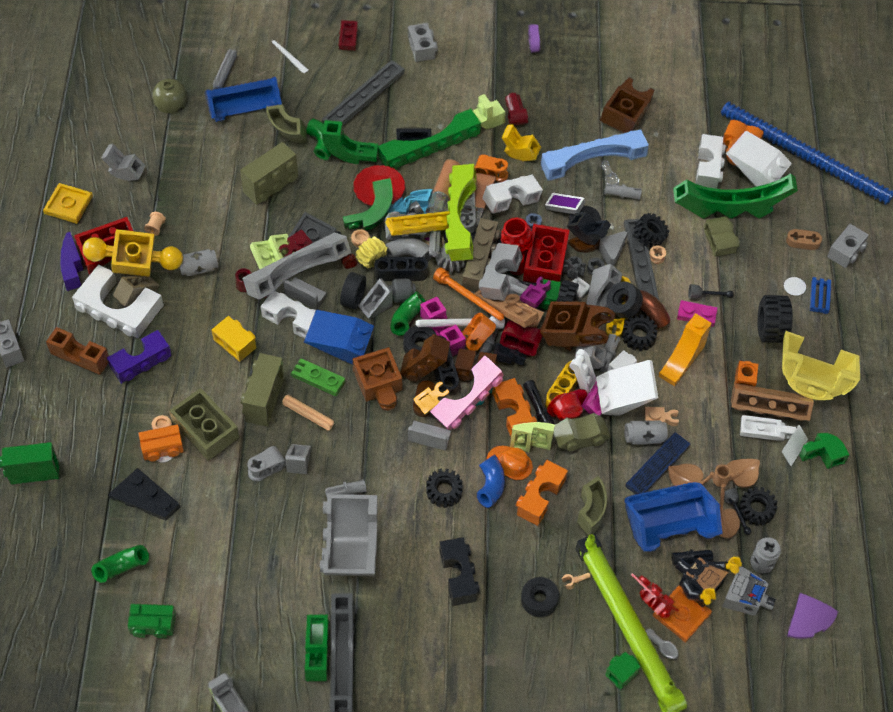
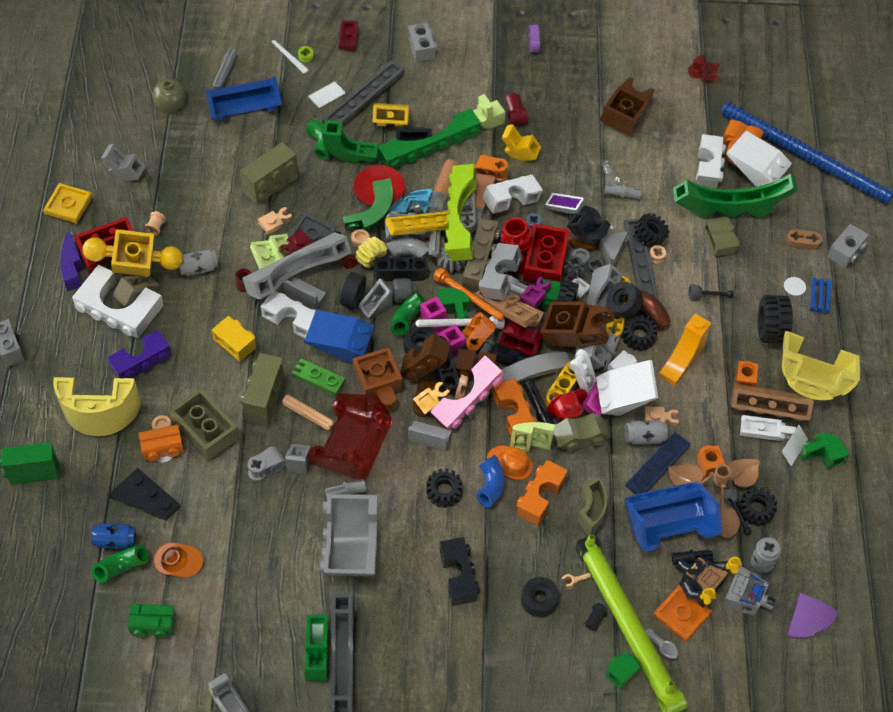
(64, 345): dark orange arch -> none
(99, 413): none -> light yellow cylinder
(123, 537): none -> blue piece
(178, 560): none -> orange piece
(272, 222): none -> light nougat plate
(287, 126): olive brick -> none
(305, 49): none -> lime bush
(326, 94): none -> white sticker
(355, 436): none -> clear red windscreen
(391, 113): none -> yellow brick
(455, 302): none -> green brick
(462, 386): none -> light nougat tile
(536, 366): none -> light grey slope
(583, 254): none -> light grey tile
(599, 611): none -> black pin
(627, 145): light blue arch -> none
(653, 596): red hinge -> none
(688, 309): dark pink plate -> none
(703, 69): none -> clear red plate
(709, 452): none -> orange brick

